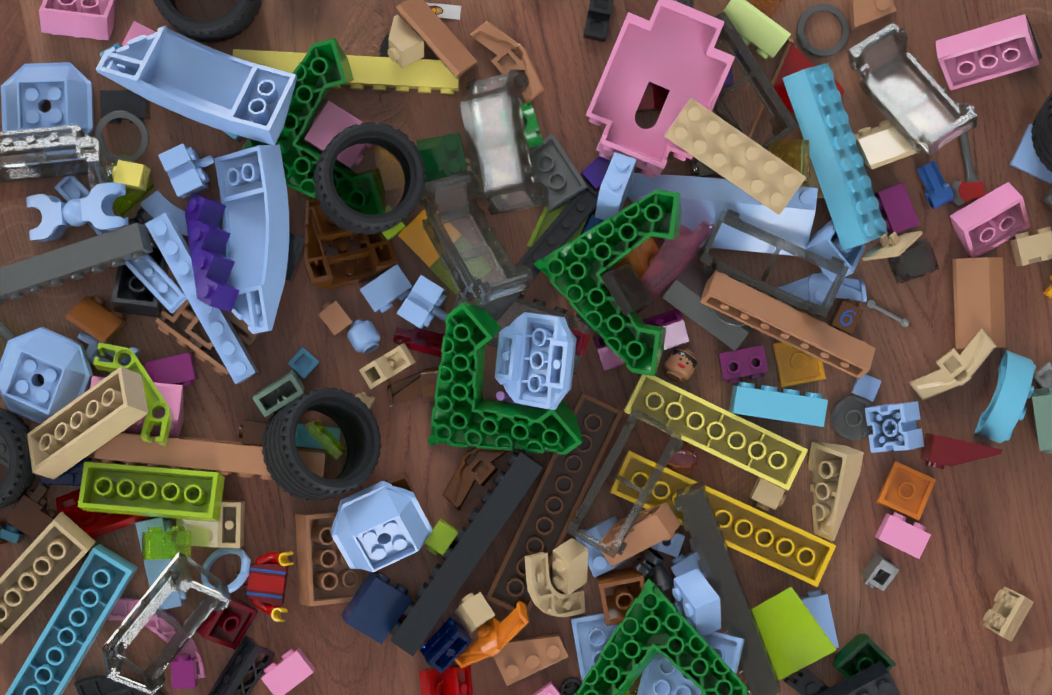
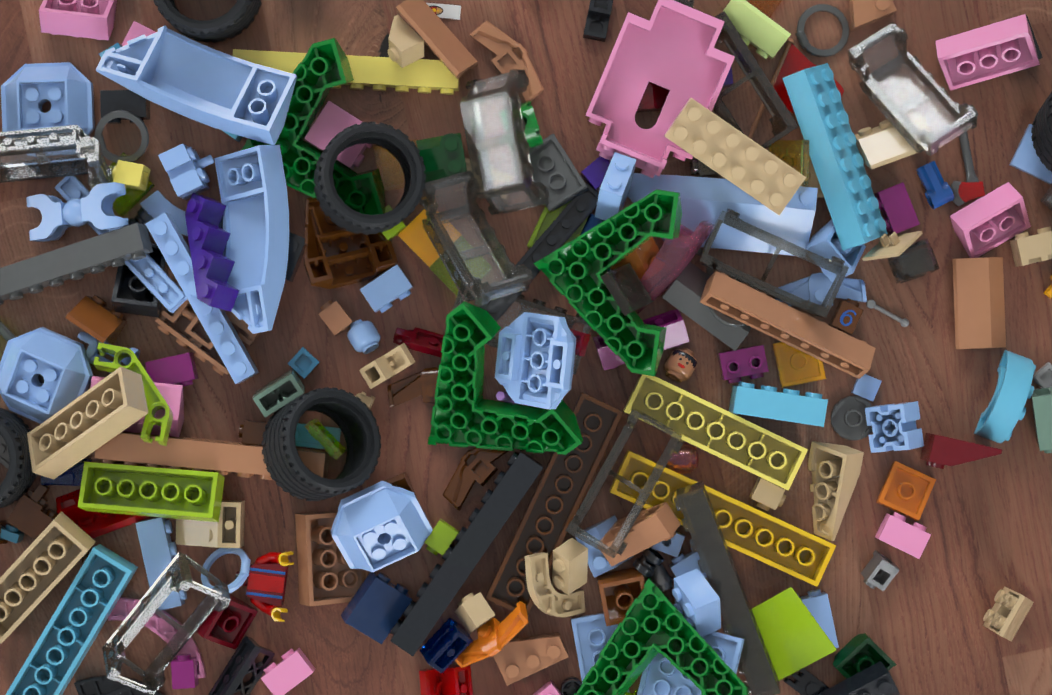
(165, 544): clear neon green brick -> none
(423, 303): light blue brick -> none
(955, 367): tan plate -> none

